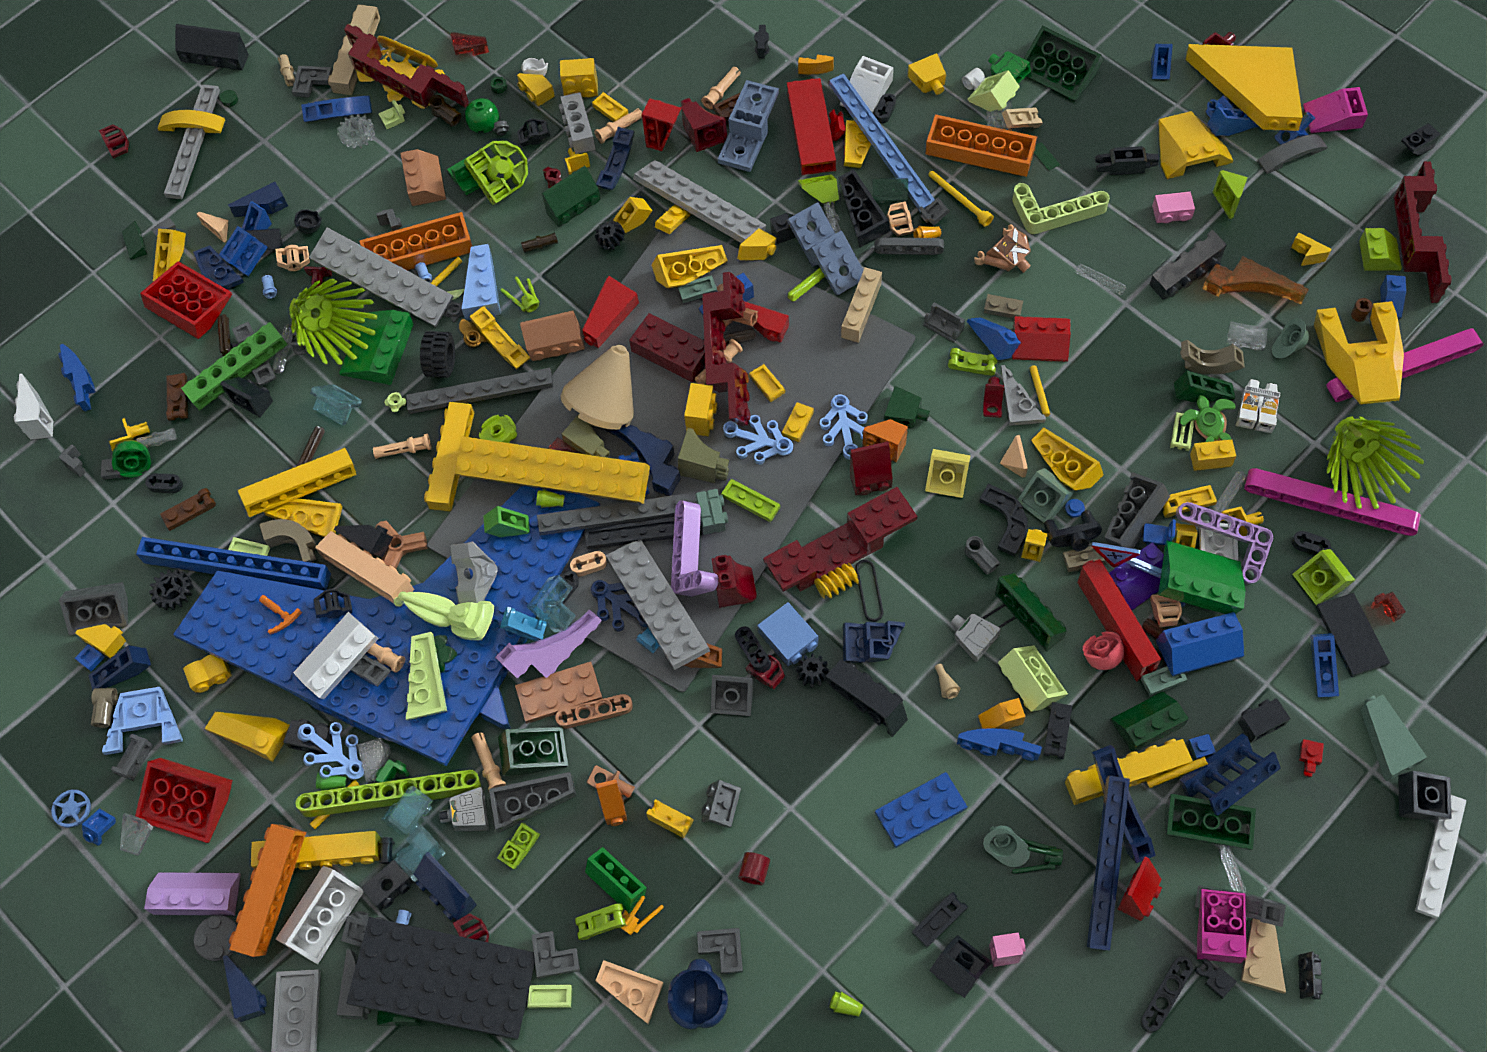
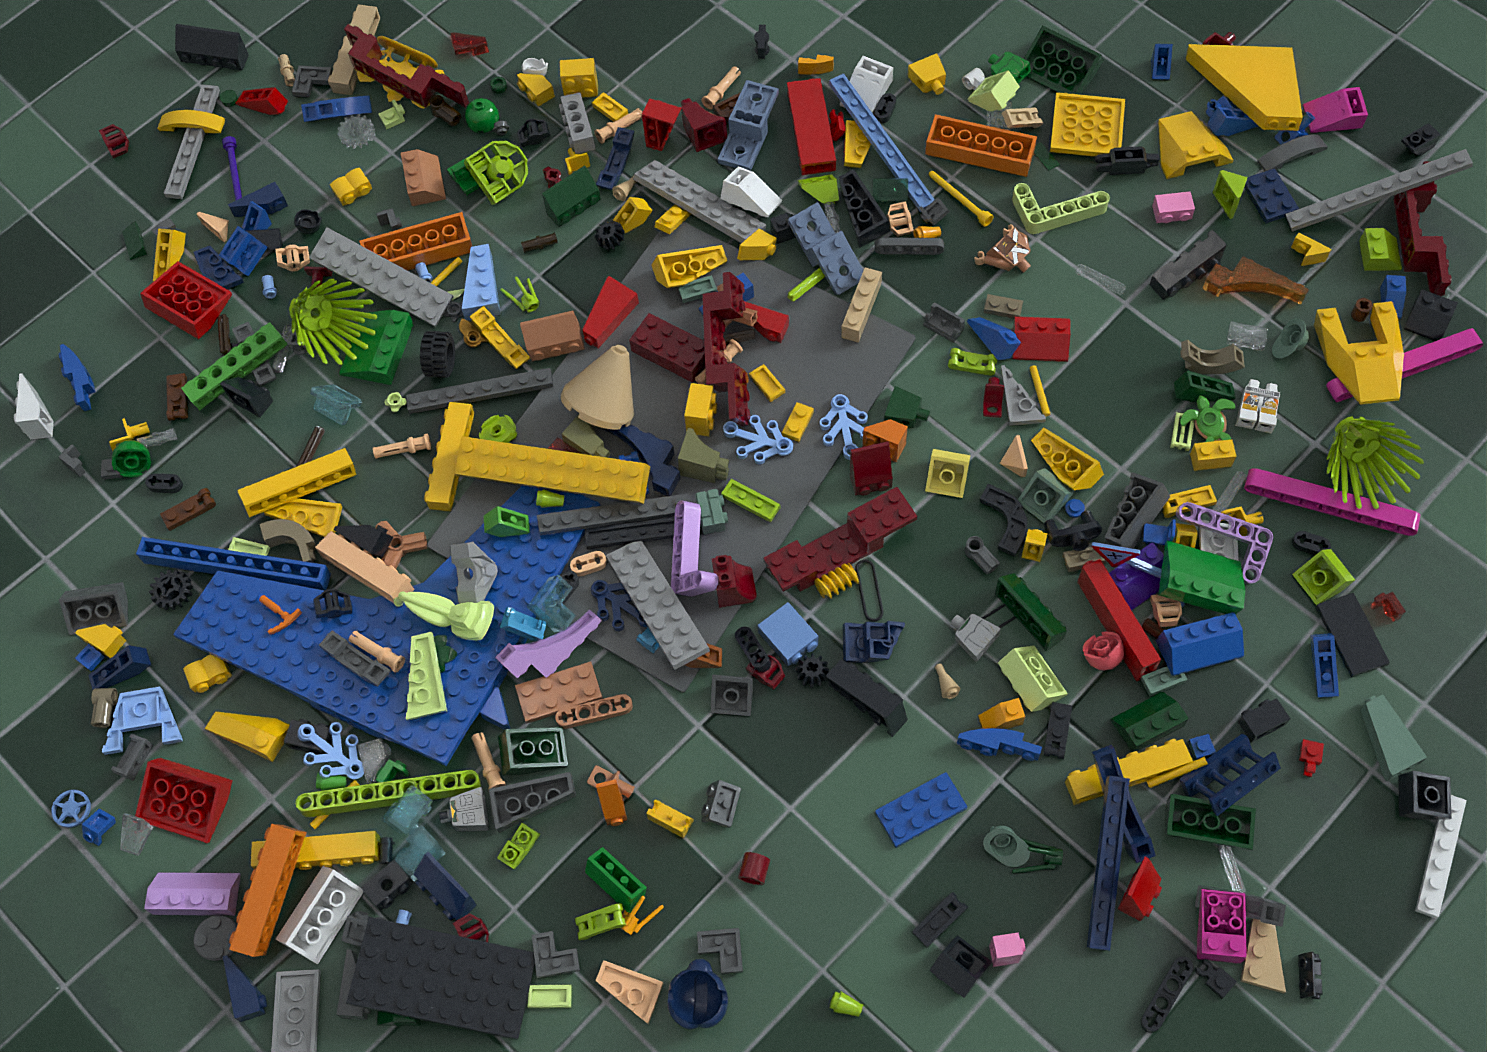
(229, 144): none -> dark purple piece
(263, 100): none -> red slope
(335, 656): white slope -> none
(351, 186): none -> yellow brick
(622, 190): none -> tan cone
(749, 192): none -> white slope
(1086, 124): none -> yellow plate
(1270, 195): none -> dark blue plate
(1379, 190): none -> light grey plate
(1430, 315): none -> black slope

